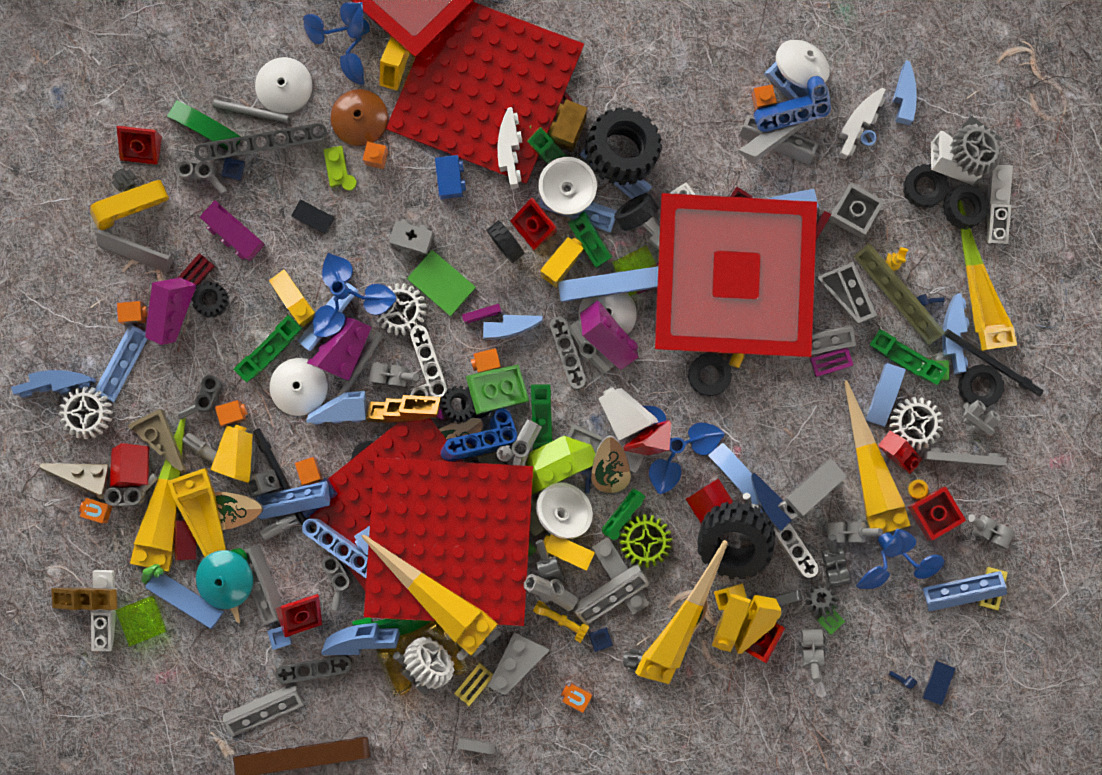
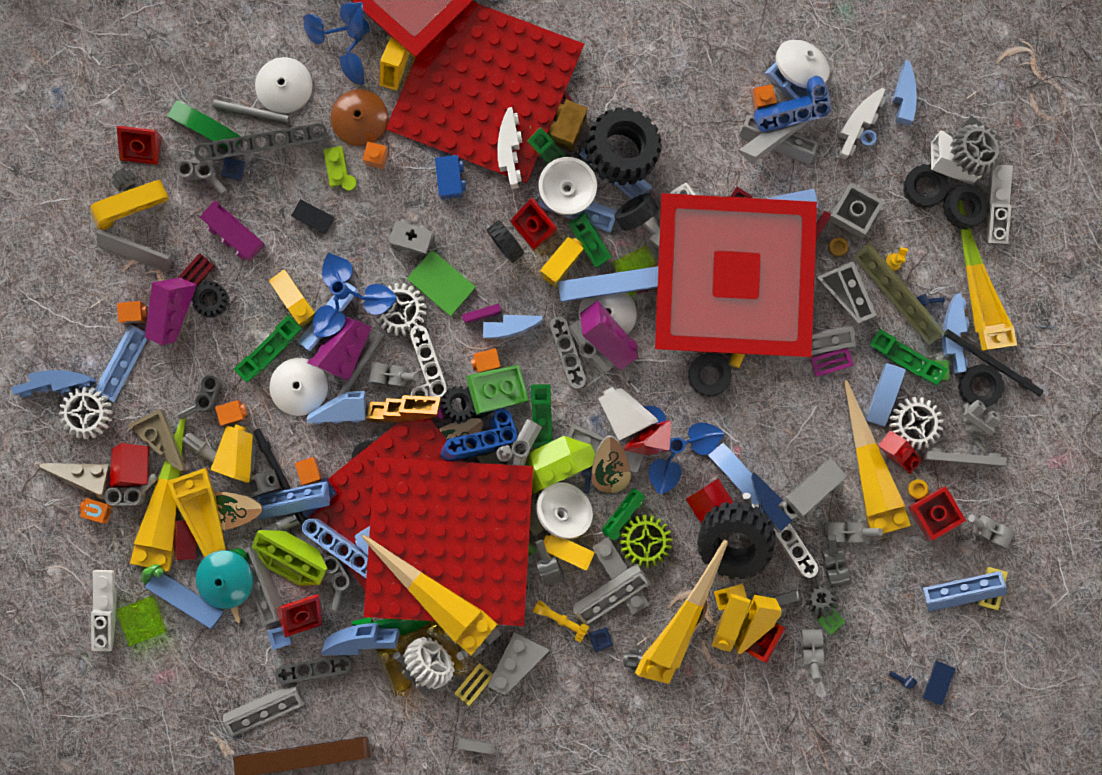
(84, 598): pearl gold slope -> none
(290, 557): none -> lime wedge
(550, 591): light grey piece -> none
(576, 697): orange brick -> none
(838, 247): none -> pearl gold tile
(893, 546): blue plant -> none

